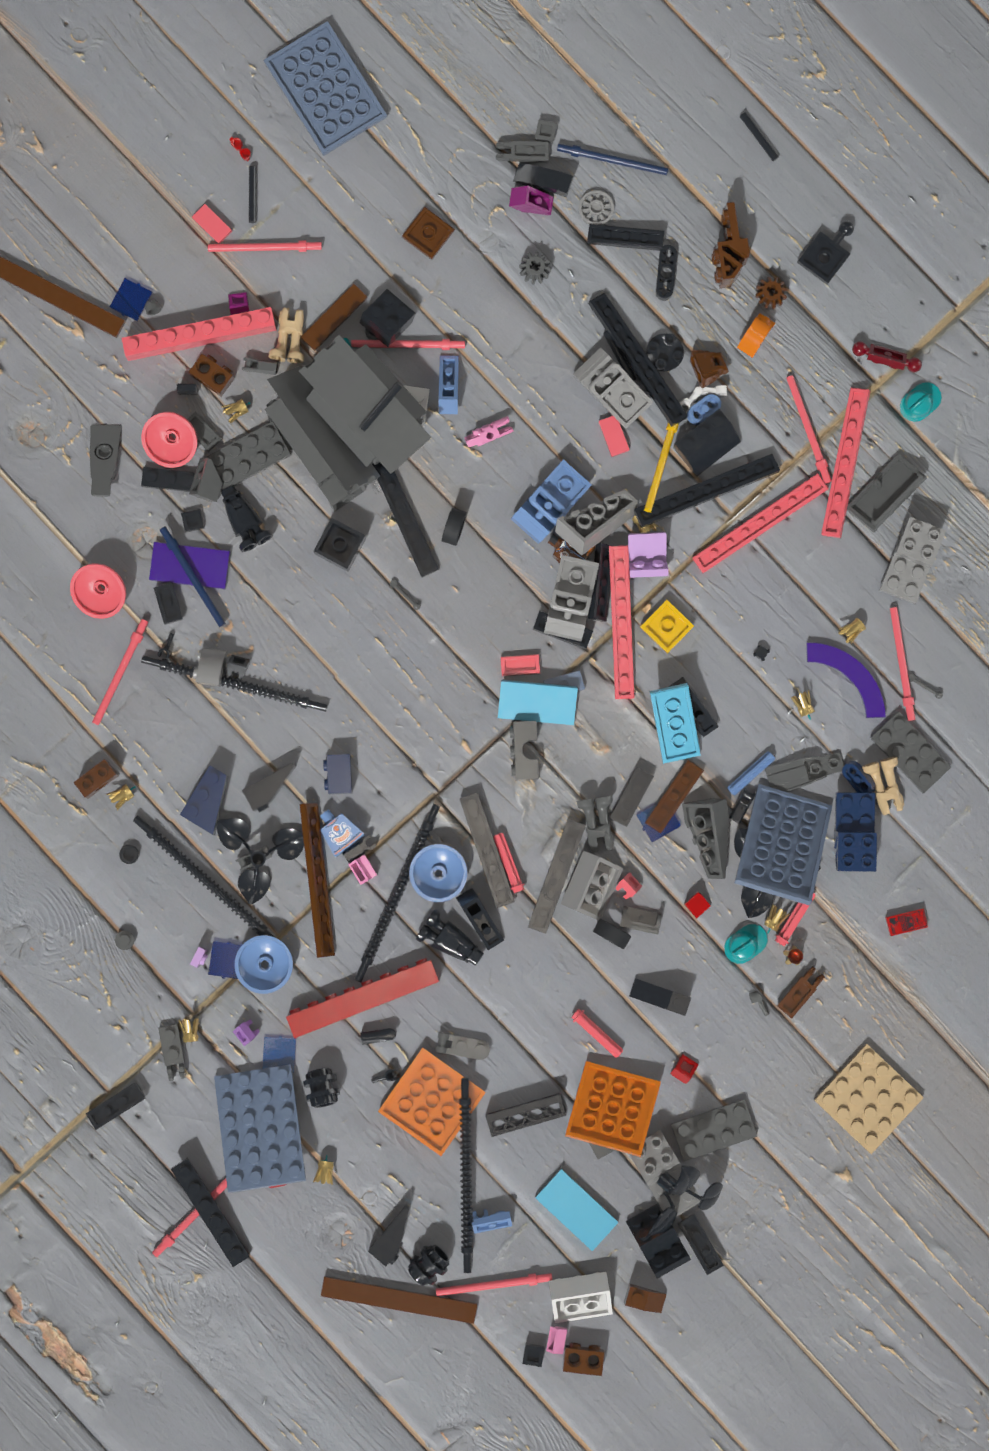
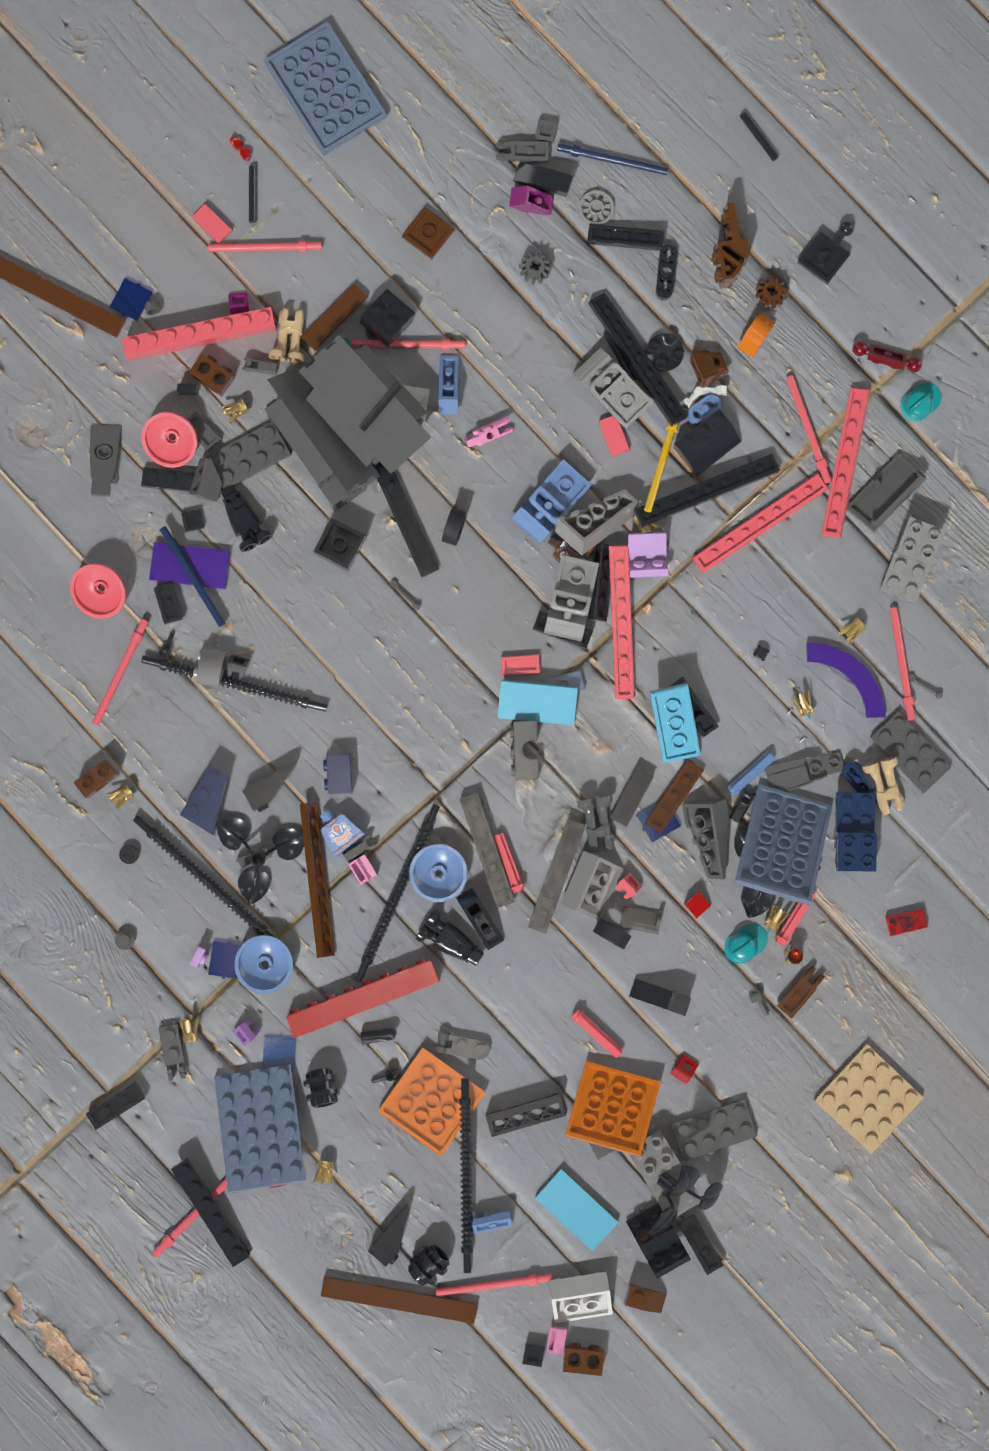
(666, 626): yellow plate -> none

